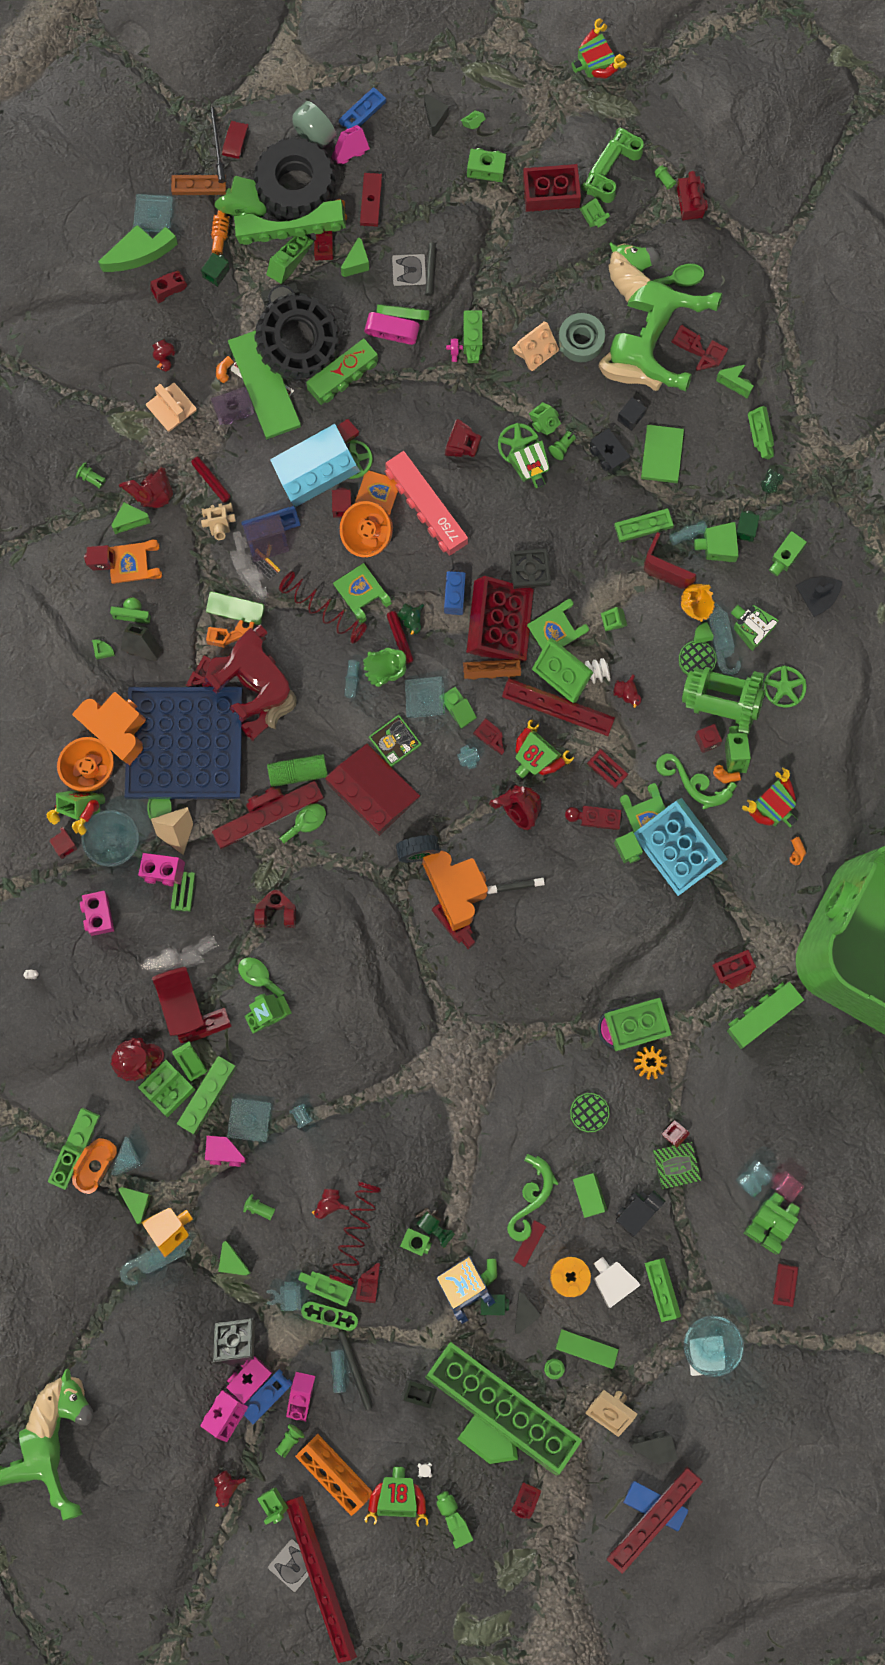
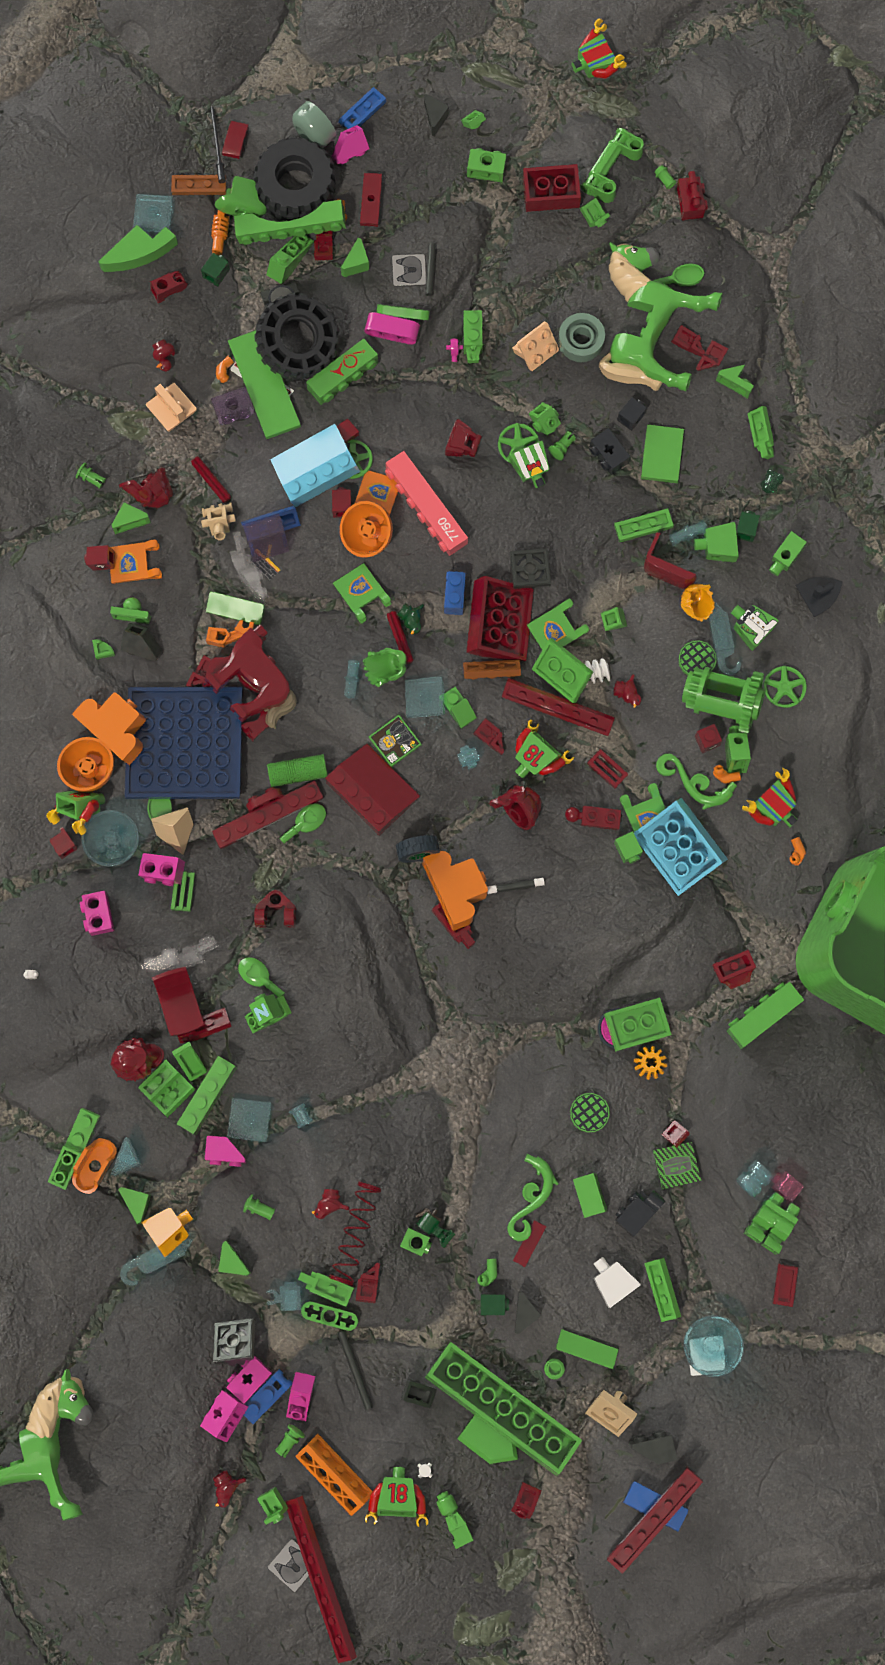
(338, 1371): clear light blue pin -> none
(354, 639): dark red piece -> none
(464, 1286): flag -> none
(570, 1288): light orange brick -> none
(703, 633): bright green tile -> none

